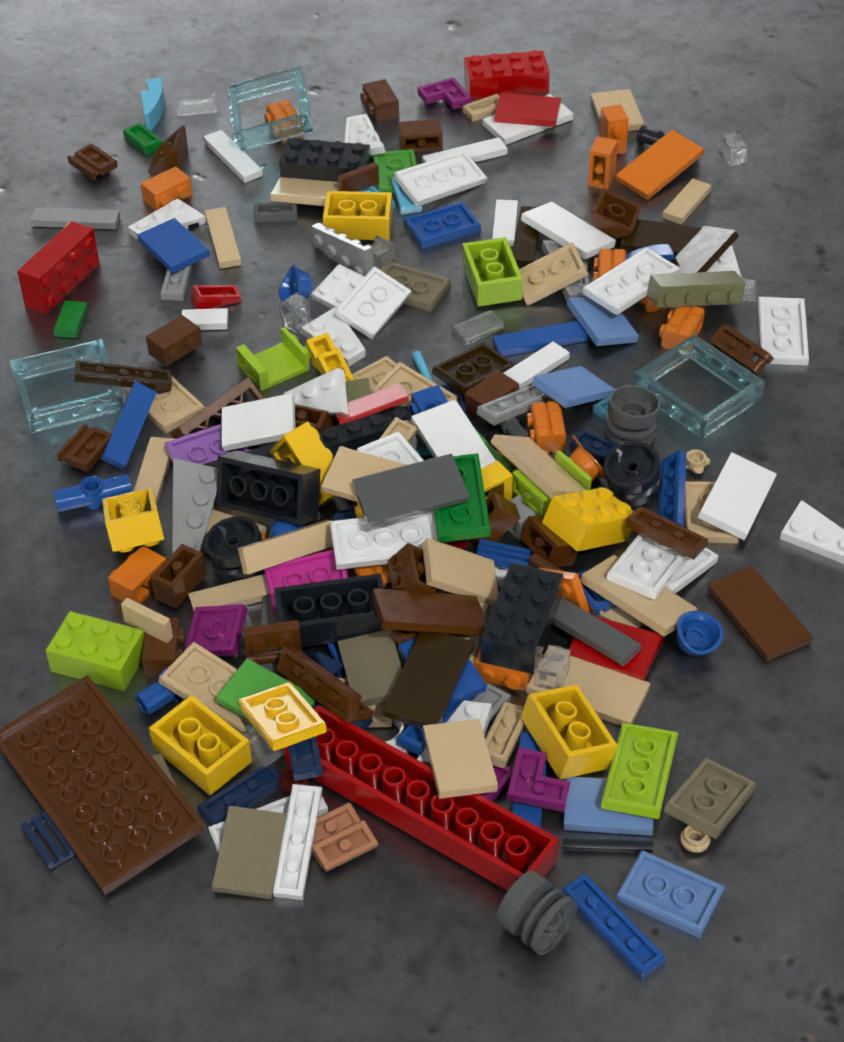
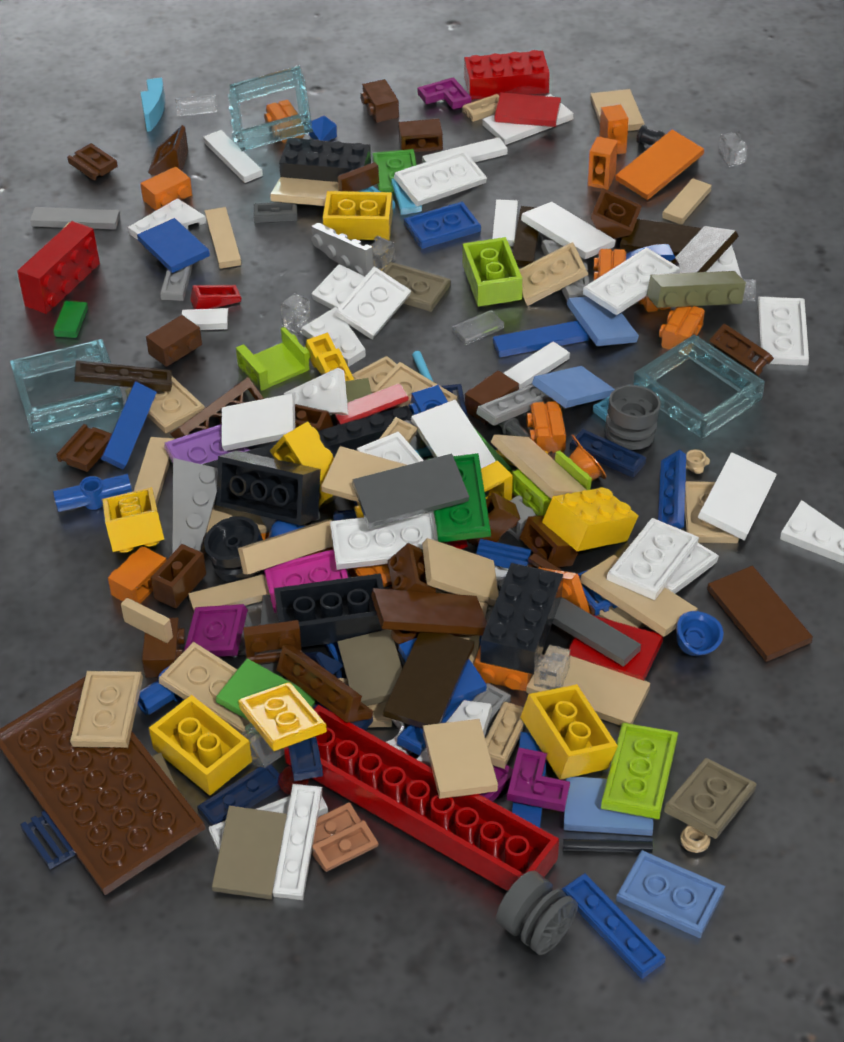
(96, 649): lime brick -> none
(107, 709): none -> tan tile
(142, 138): green tile -> none
(295, 281): blue helmet -> none
(323, 129): none -> blue slope
(360, 130): white wing -> none
(471, 367): dark brown tile -> none
(633, 473): black wheel -> none
(666, 532): reddish brown plate -> none

